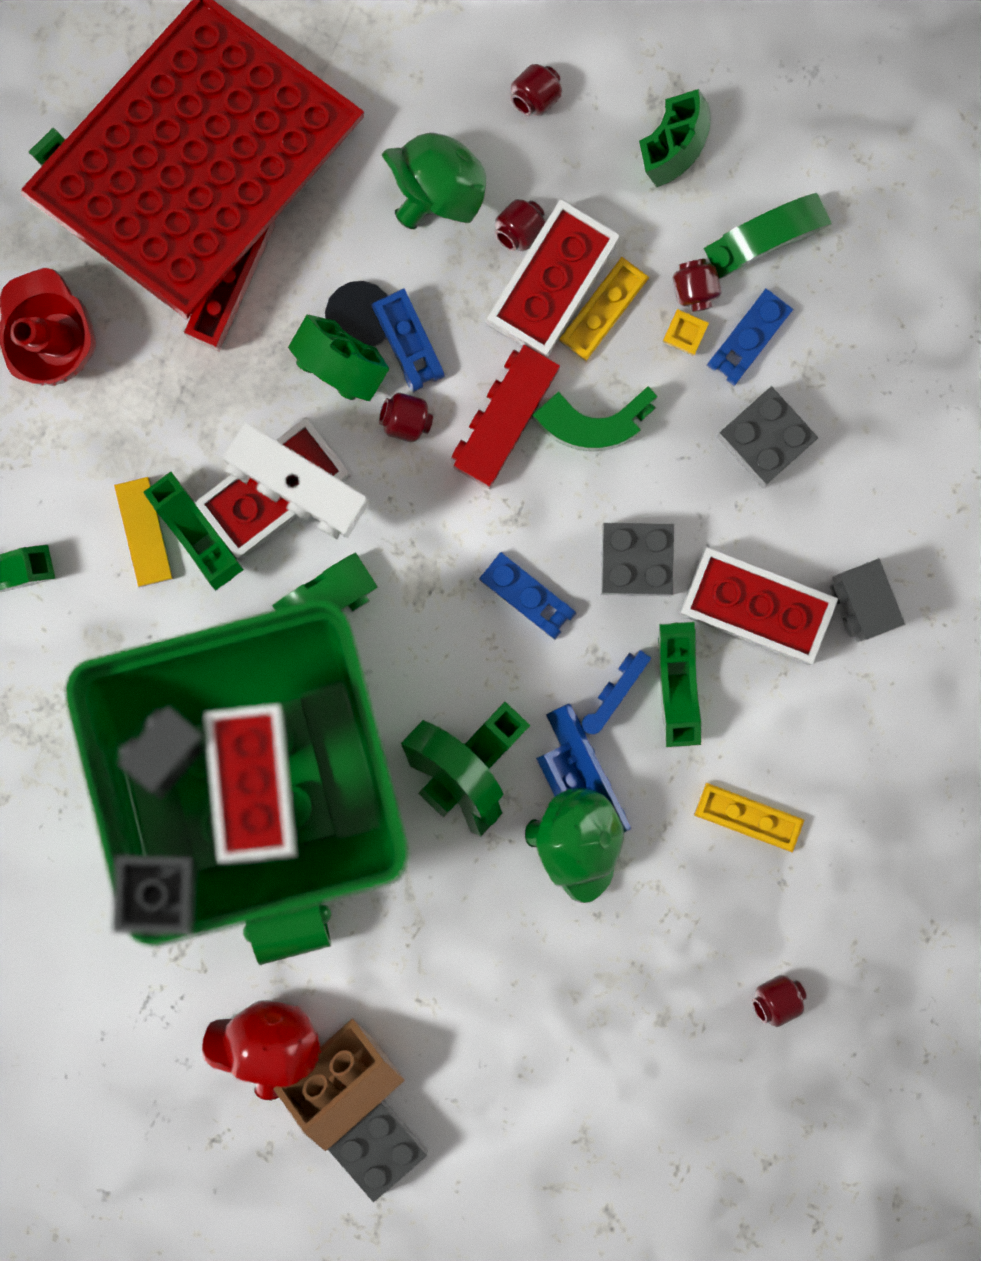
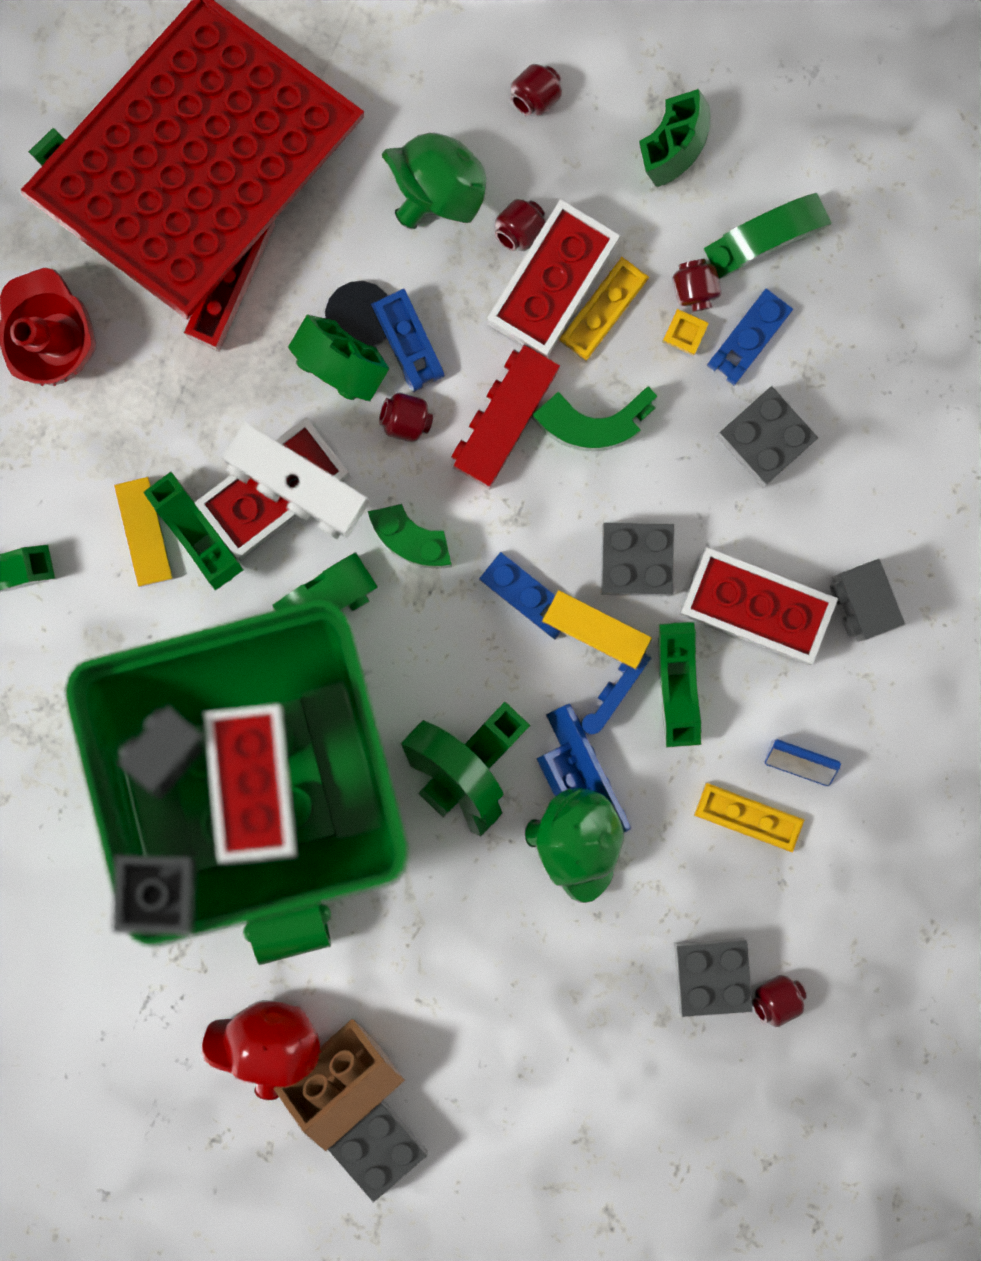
(408, 540): none -> green brick
(597, 630): none -> yellow tile
(713, 977): none -> dark grey brick
(802, 762): none -> slope

